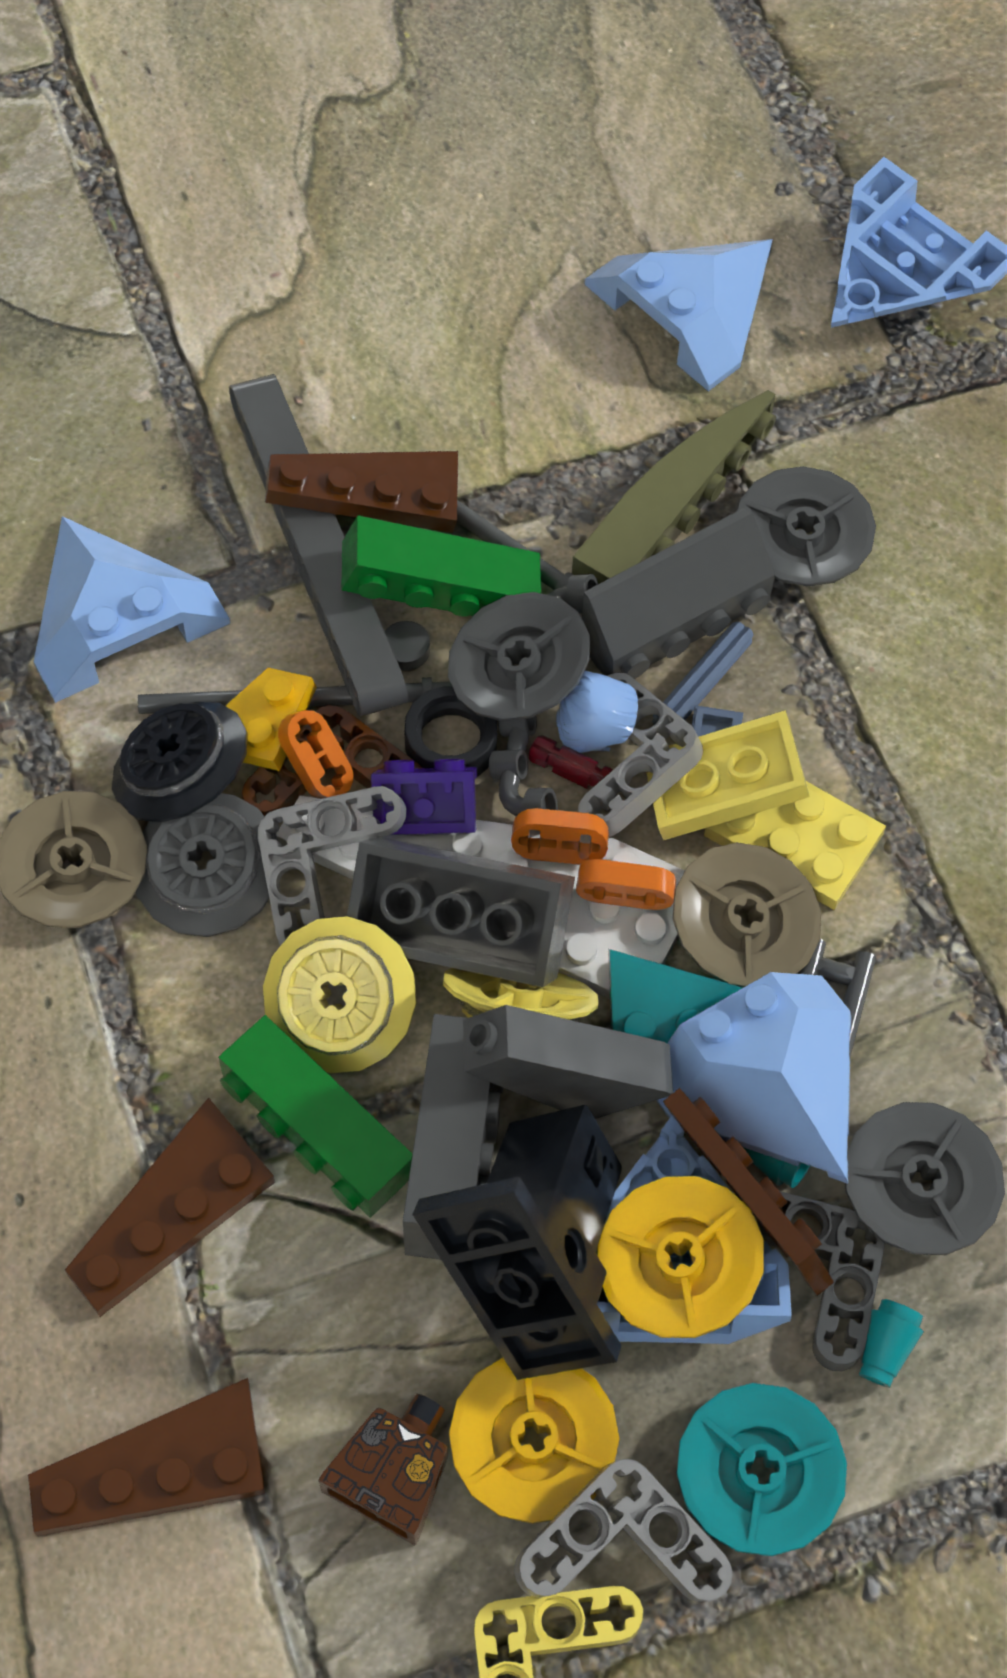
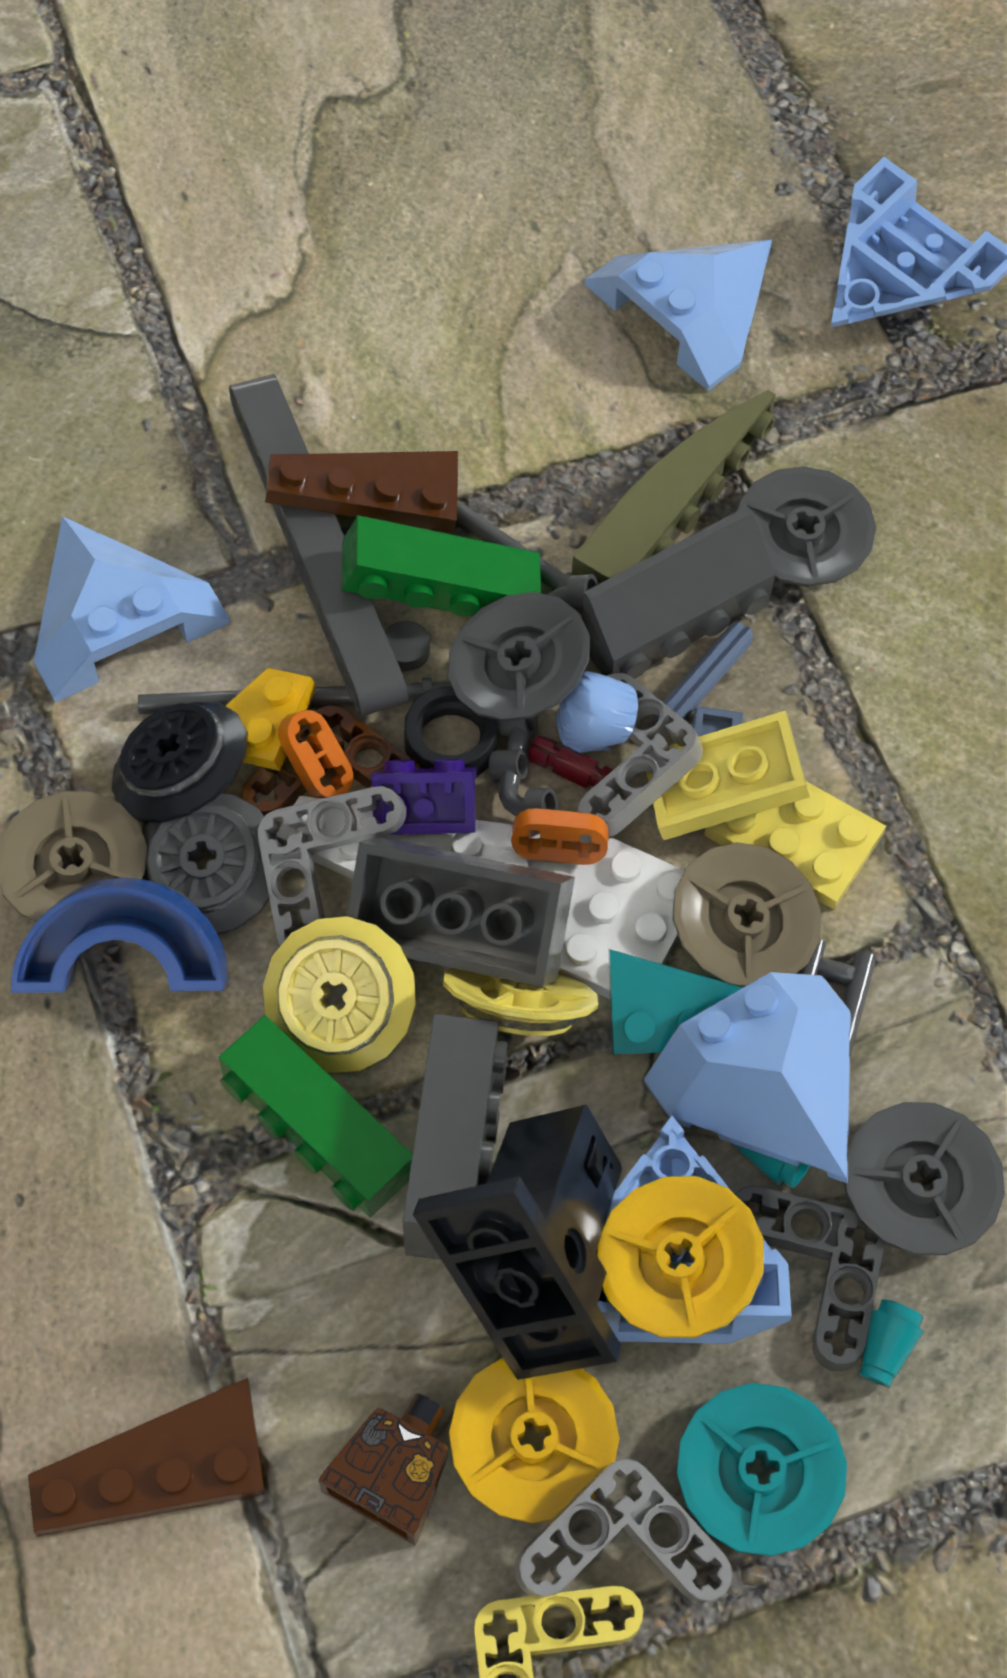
(127, 912): none -> blue brick
(176, 1203): reddish brown wing -> none
(566, 1060): dark grey slope -> none
(626, 884): orange beam -> none
(761, 1197): reddish brown wing -> none

